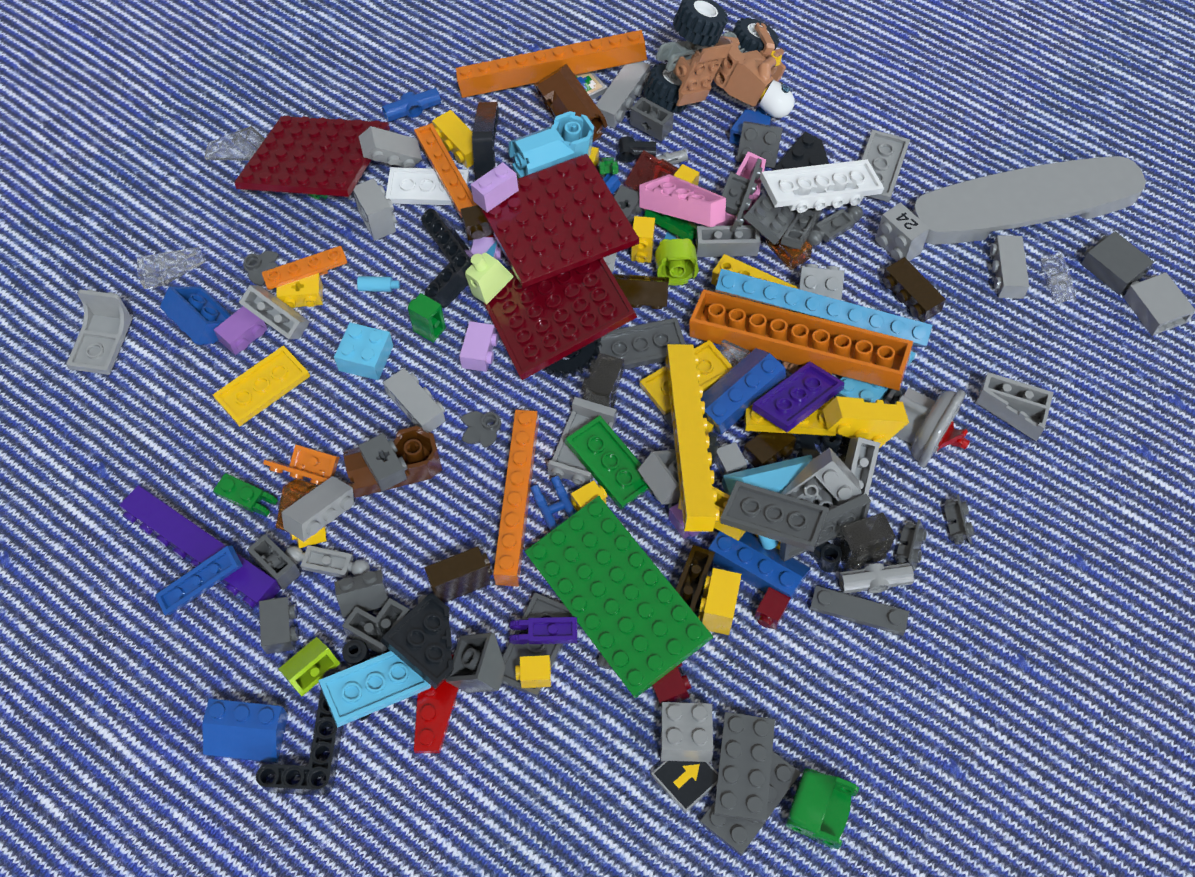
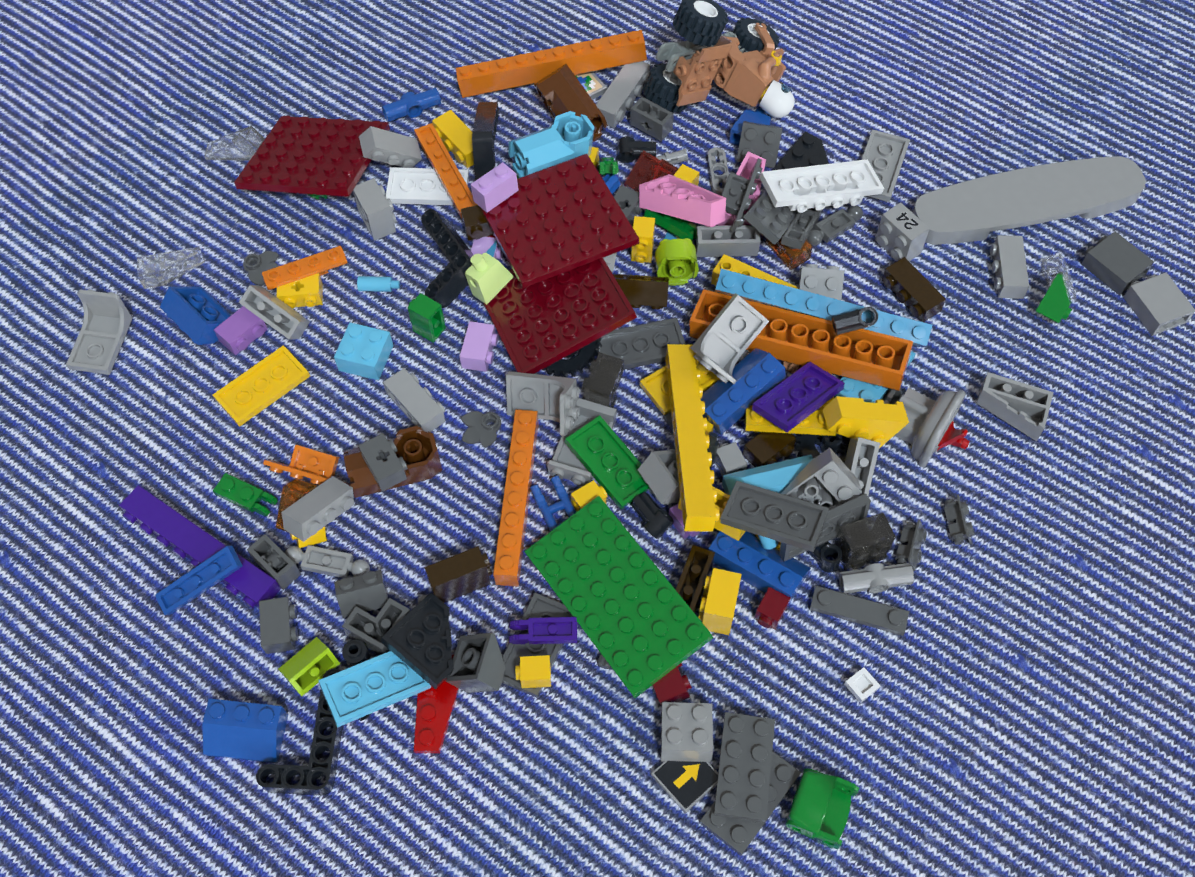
(549, 395): none -> light grey bracket
(656, 519): none -> black piece
(713, 166): none -> light grey beam
(728, 337): none -> bracket
(852, 320): none -> black piece
(862, 685): none -> white plate
(1056, 300): none -> green slope

